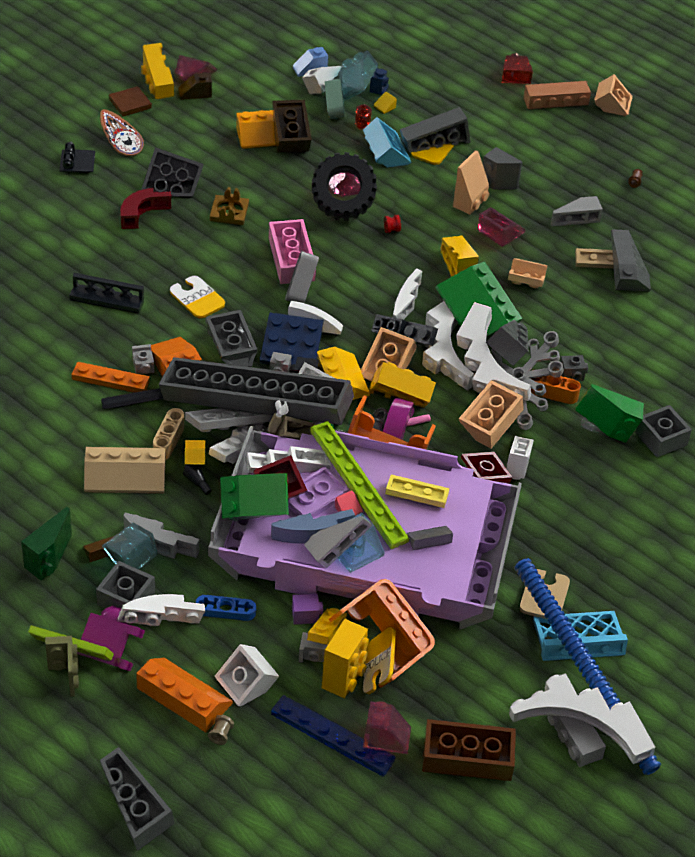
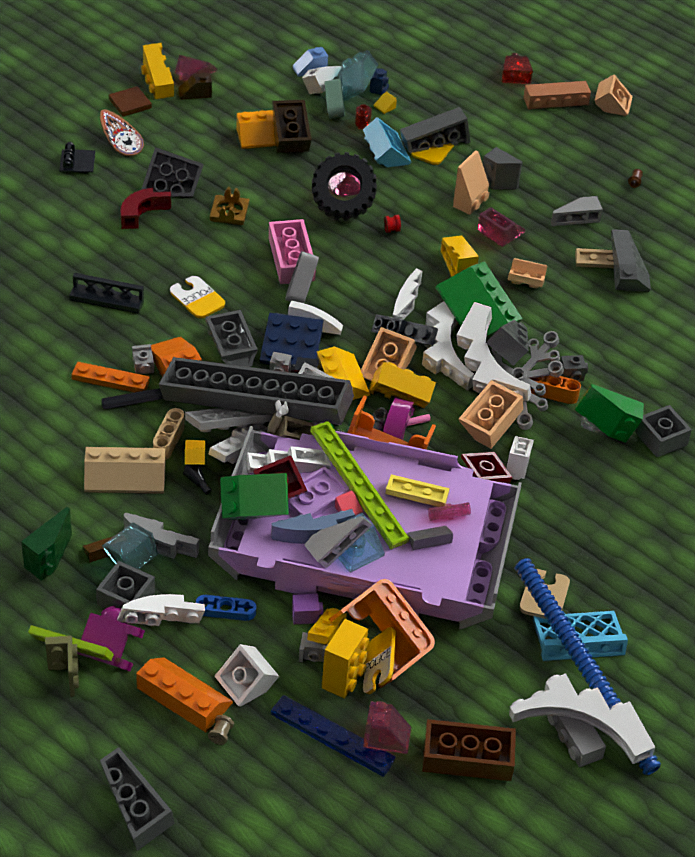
(449, 511): none -> clear pink pin

